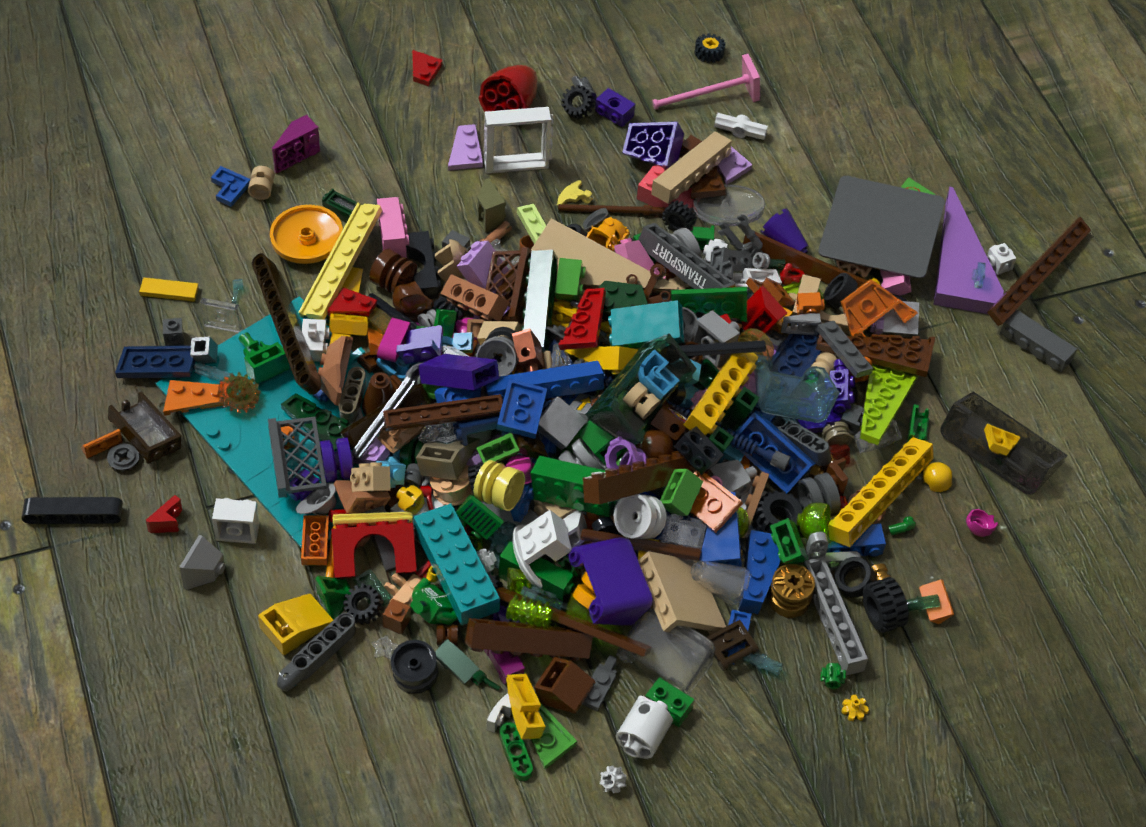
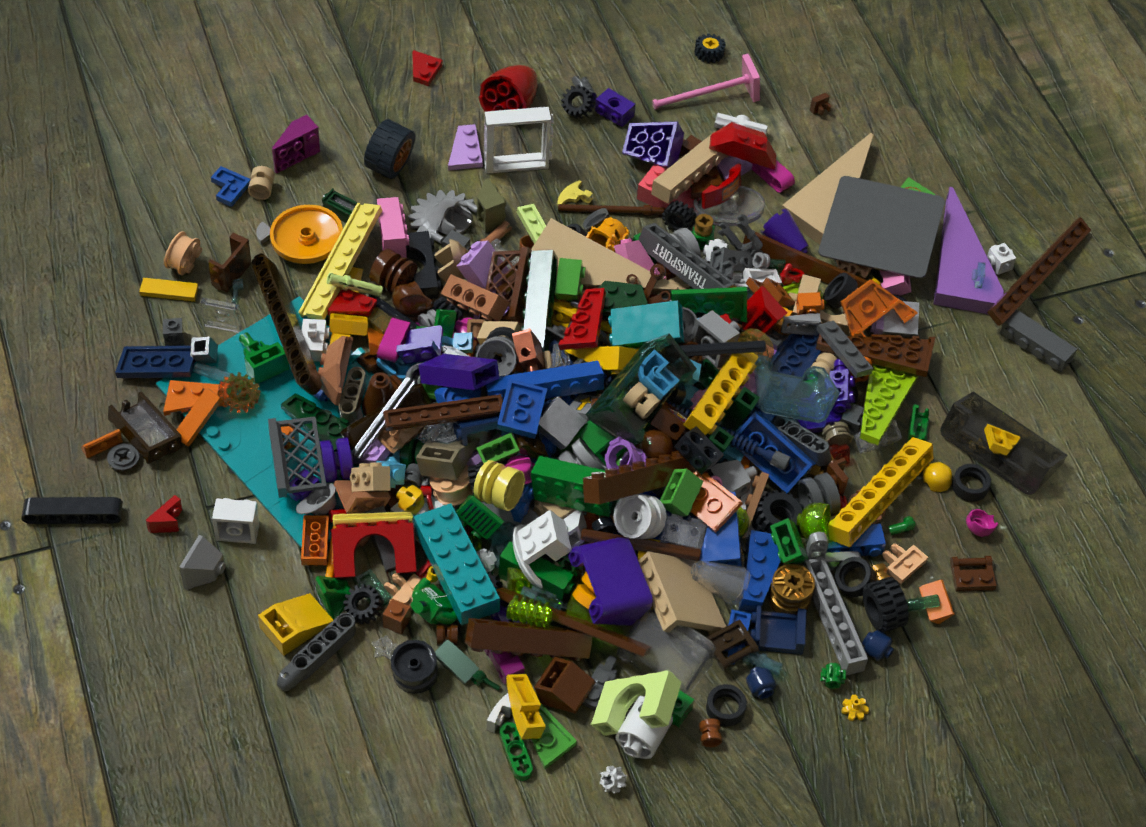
(182, 253): none -> light nougat wheel
(198, 416): none -> orange tile
(234, 267): none -> reddish brown panel
(263, 233): none -> light grey tile
(347, 282): none -> yellowish green pin
(389, 148): none -> black wheel
(442, 214): none -> light grey piece
(619, 694): none -> yellowish green arch
(703, 225): none -> pearl gold wheel
(710, 732): none -> dark orange wheel
(716, 195): none -> red slope
(727, 691): none -> black tyre
(744, 144): none -> red wedge
(761, 682): none -> dark blue head
(778, 179): none -> dark pink beam
(779, 631): none -> dark blue panel
(813, 203): none -> tan slope
(820, 103): none -> reddish brown tile
(877, 645): none -> dark blue head
(906, 563): none -> light nougat hinge
(973, 579): none -> reddish brown plate
(974, 471): none -> black tyre

